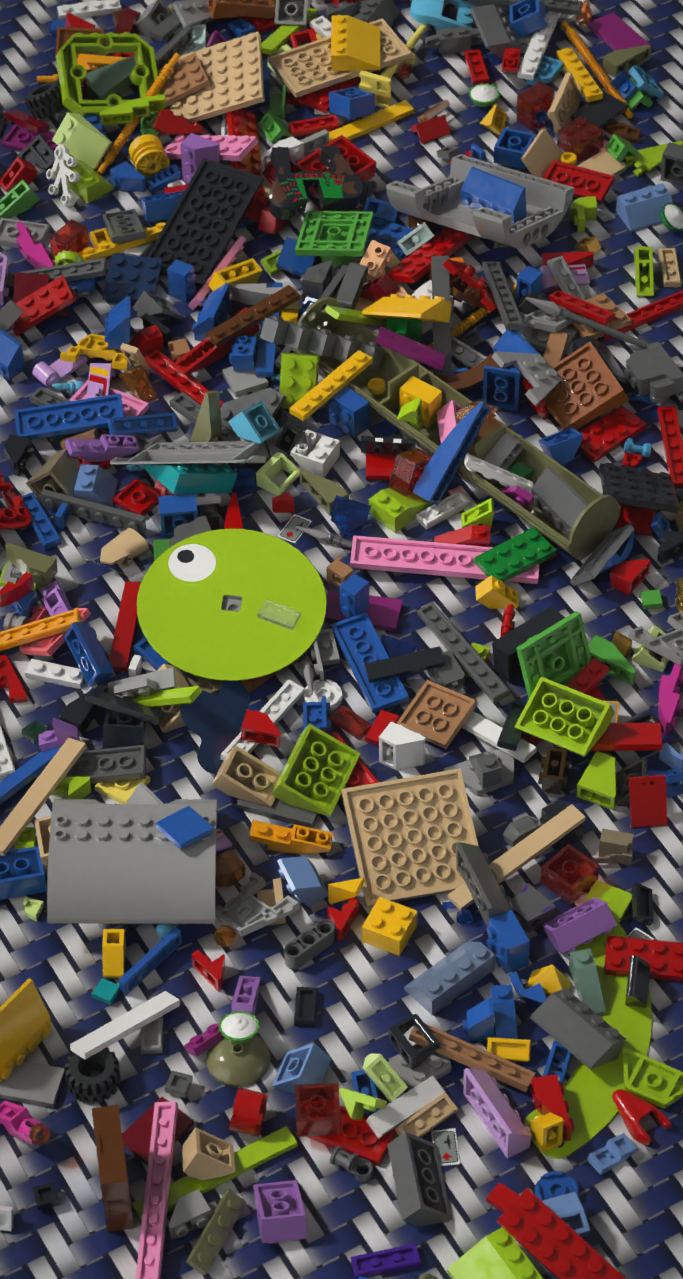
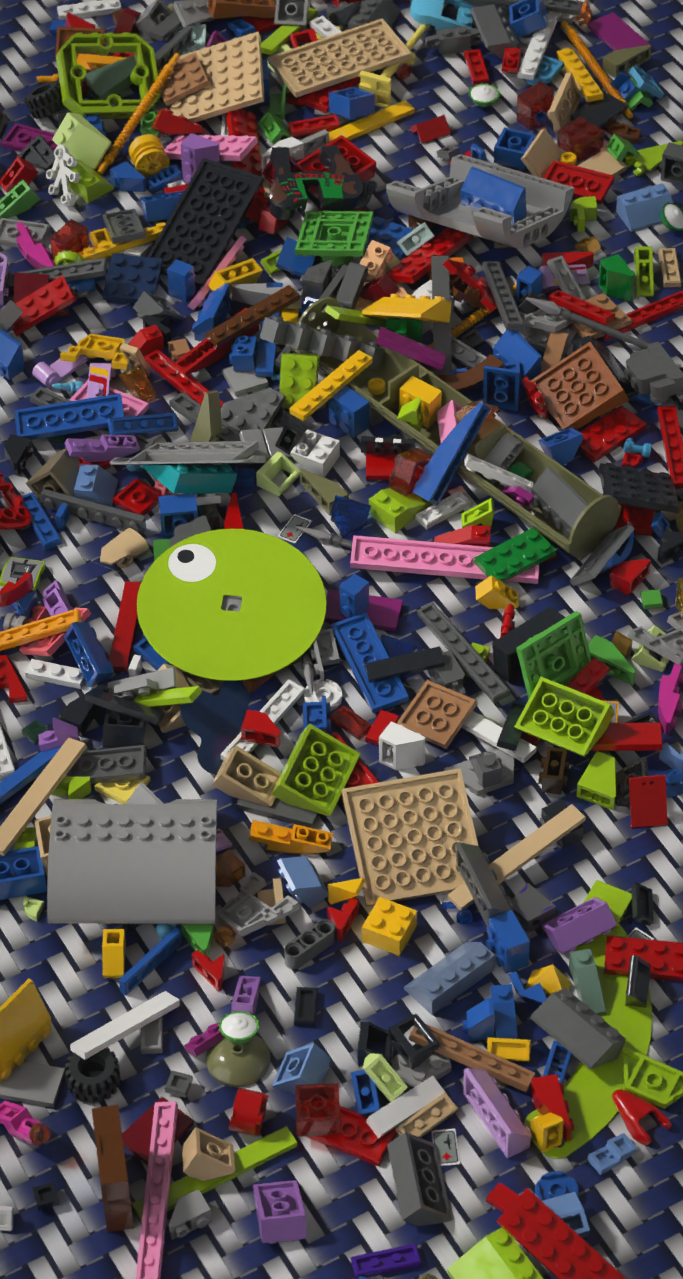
(27, 121): dark red tile -> none
(39, 565): olive slope -> none
(91, 434): medium nougat tile -> none
(105, 991): teal tile -> none
(118, 325): blue slope -> none
(127, 111): lime slope -> none
(184, 827): blue tile -> none
(199, 936): none -> bright green slope
(216, 1232): olive plate -> none
(255, 424): medium azure slope -> none
(279, 614): clear tile -> none
(283, 503): red slope -> none
(338, 572): medium nougat brick -> none
(352, 1163): dark grey connector -> none
(354, 44): yellow slope -> none
(357, 1103): lime slope -> none
(372, 1032): none -> black tile
(380, 209): blue slope -> none
(433, 111): medium nougat tile -> none
(495, 120): yellow slope -> none
(521, 829): dark grey slope -> none
(534, 369): light grey wing -> none
(569, 874): clear red brick -> none
(615, 847): dark tan piece -> none
(616, 278): none -> green slope

